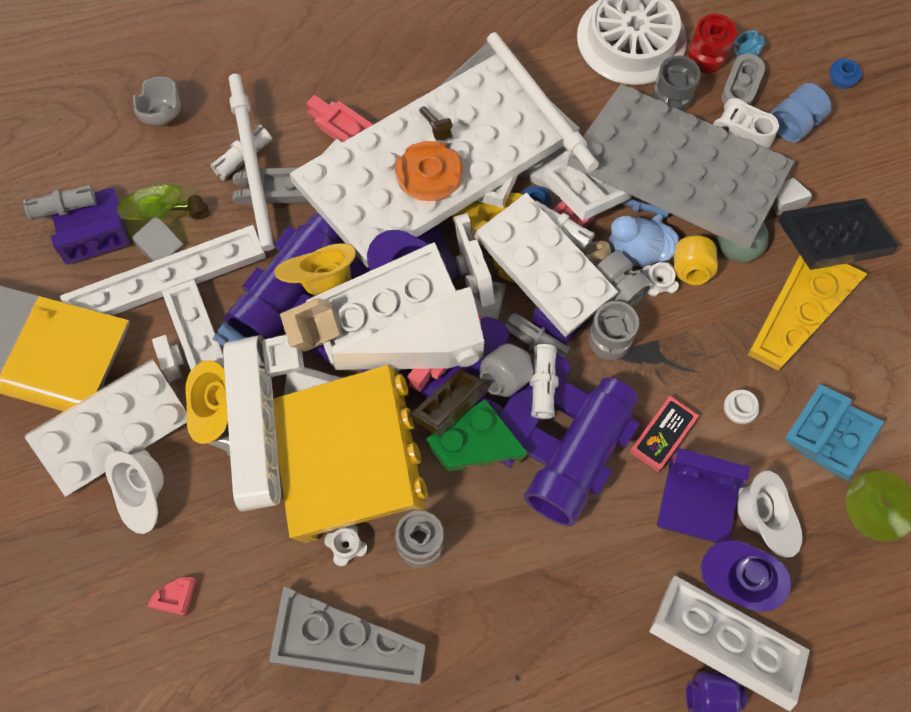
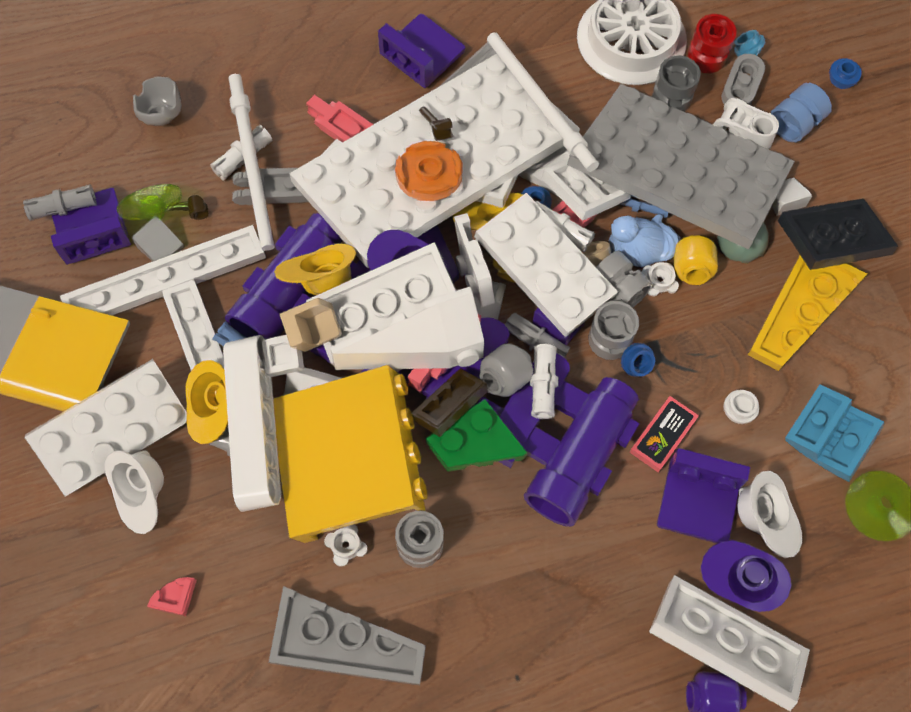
(169, 357): white plate -> none
(420, 49): none -> dark purple bracket
(643, 365): none -> blue plate

